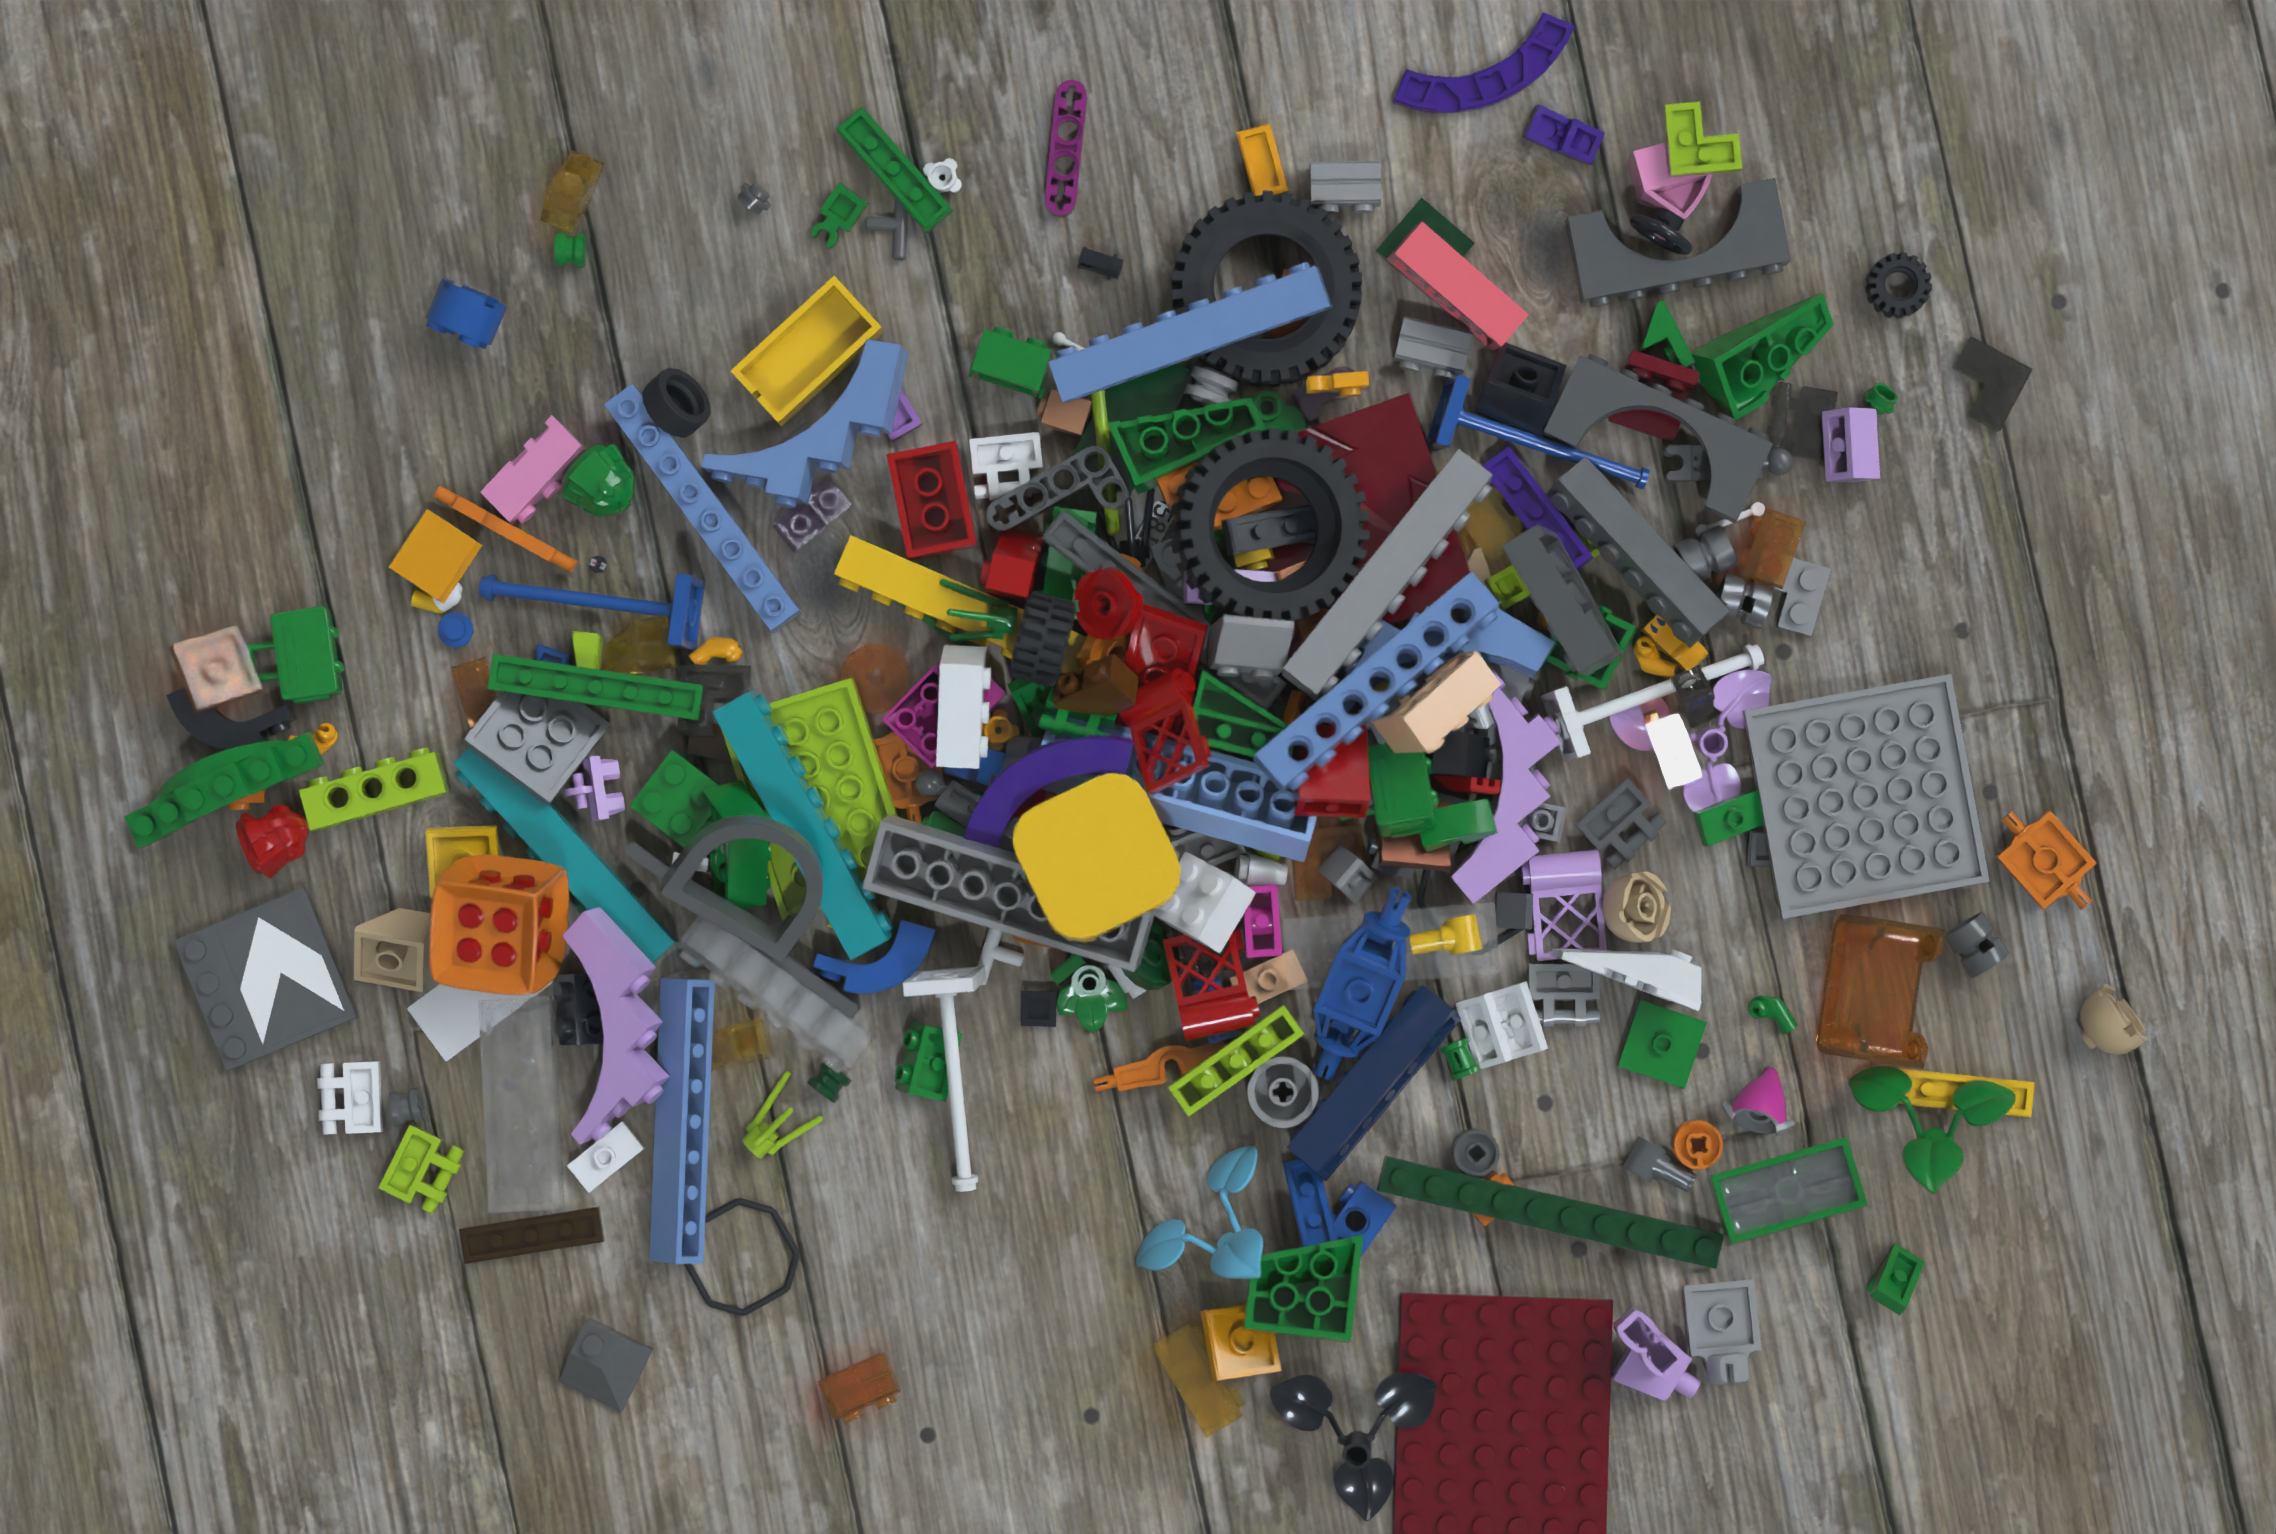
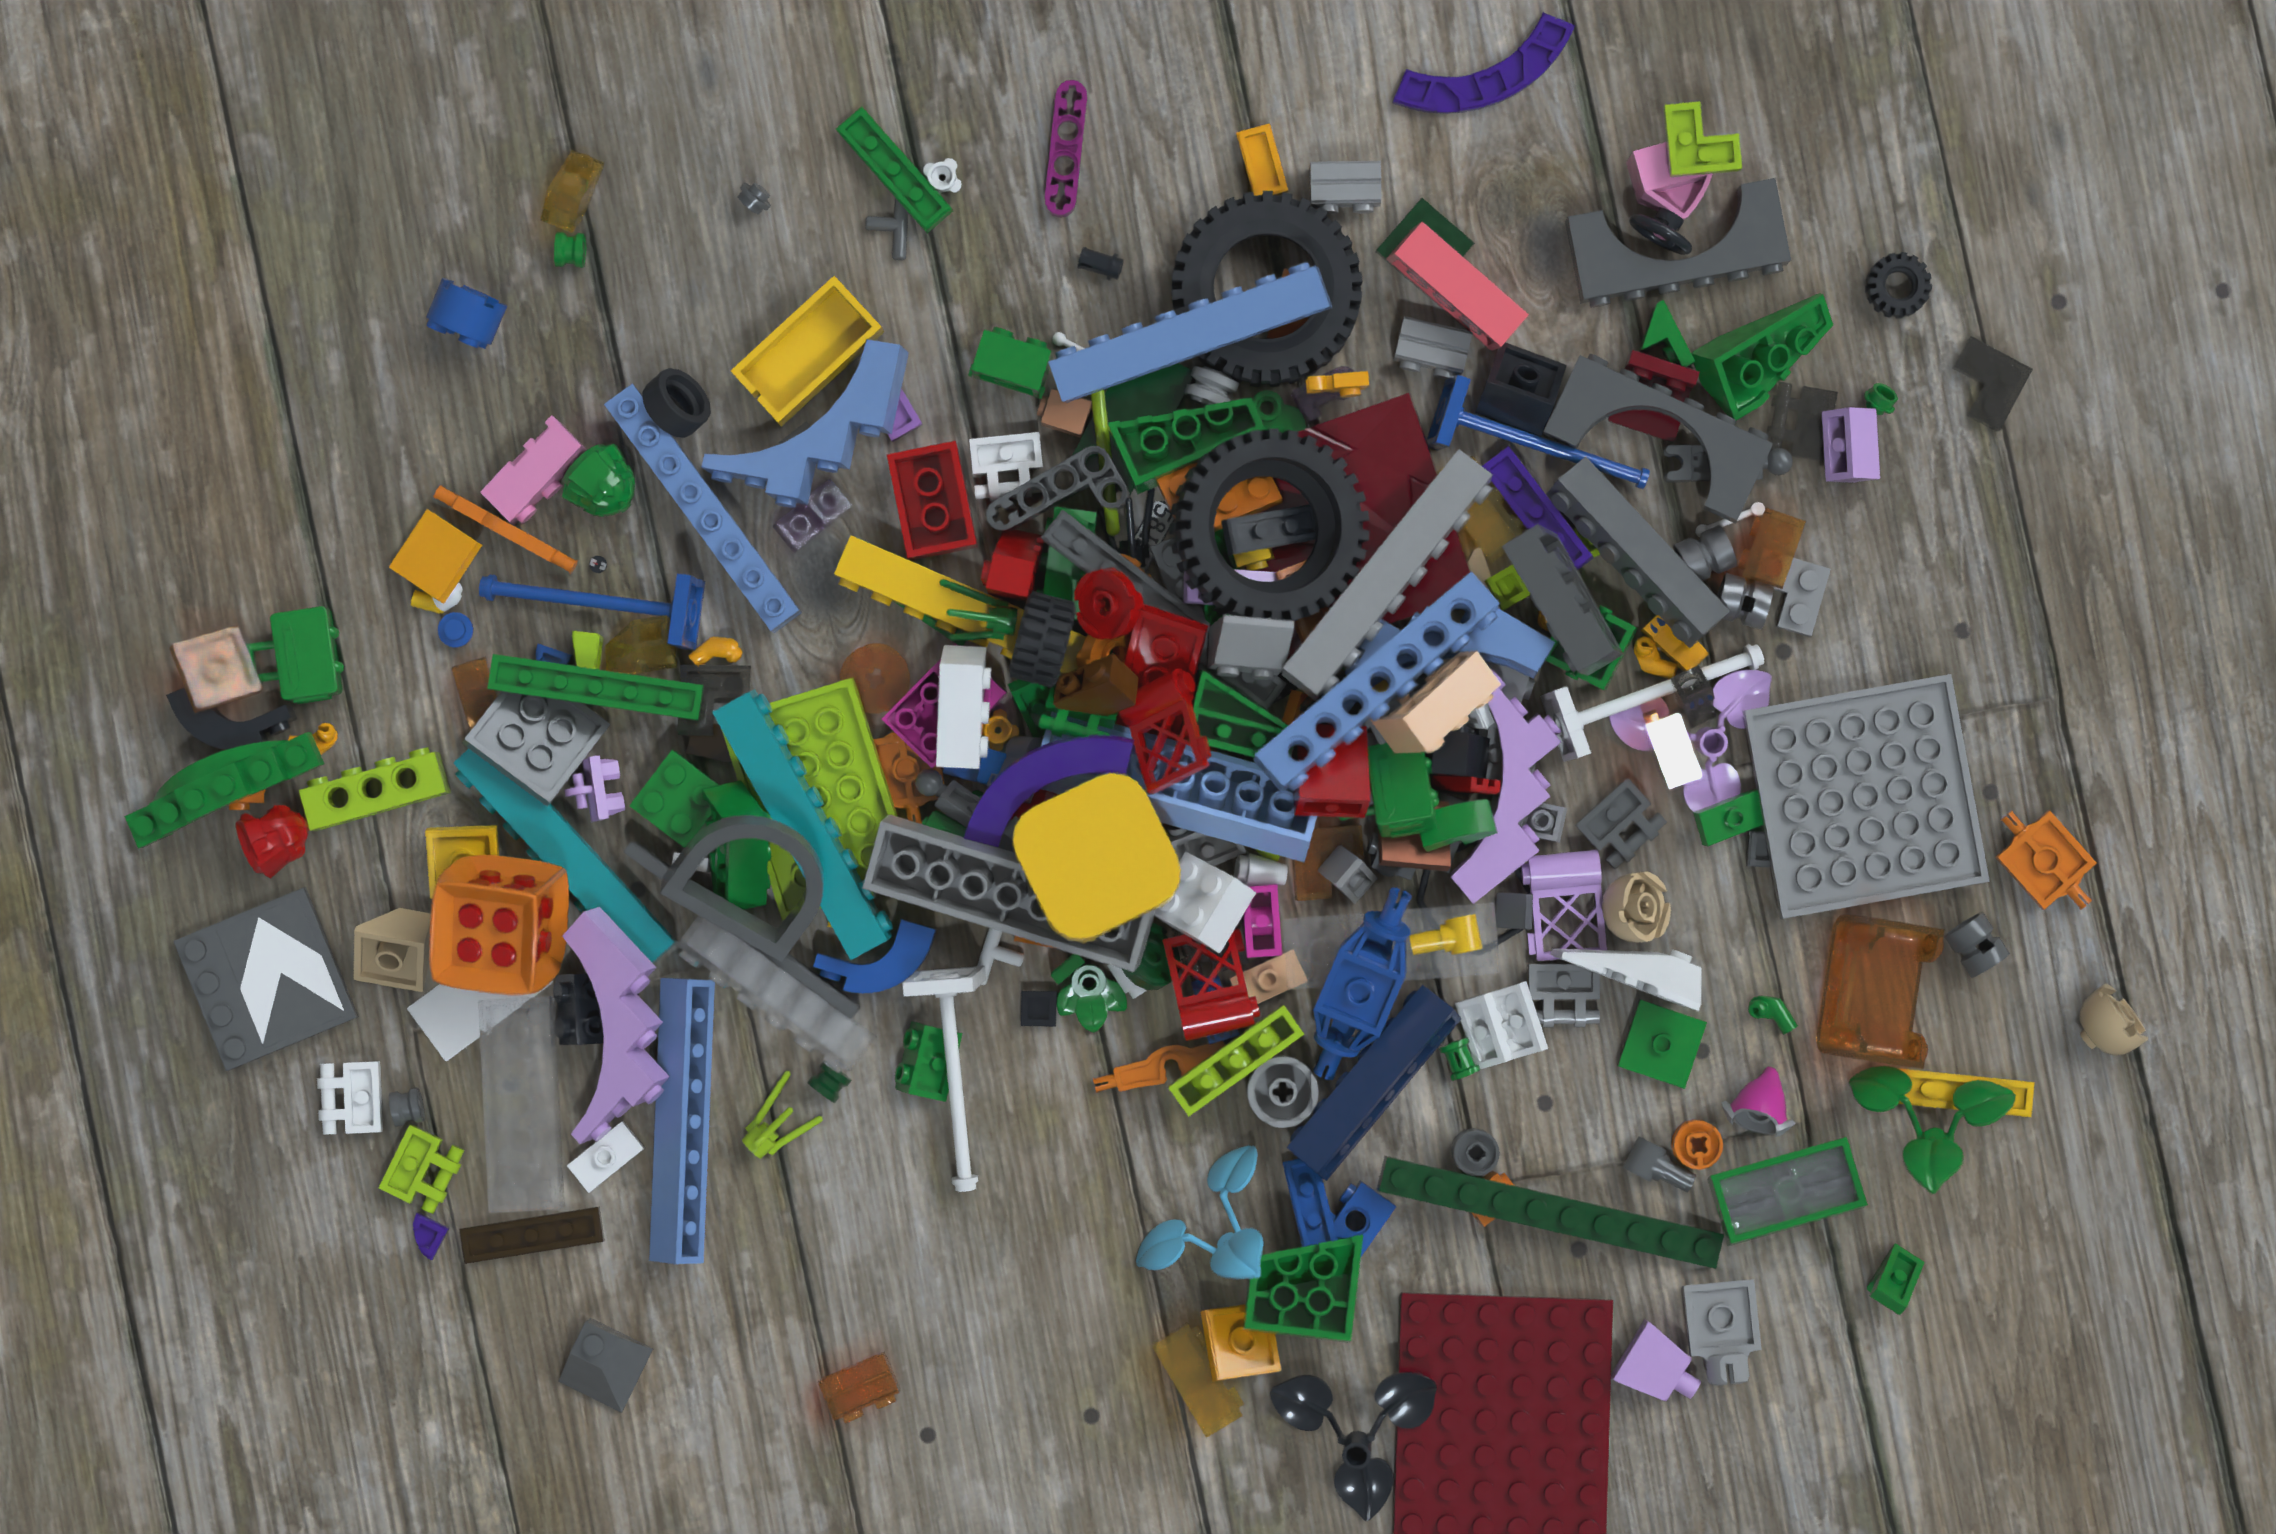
(428, 1234): none -> dark purple tile
(741, 1044): clear yellow slope -> none
(792, 1269): black piece -> none
(842, 211): green plate -> none
(1563, 135): dark purple slope -> none
(1643, 1337): lavender brick -> none

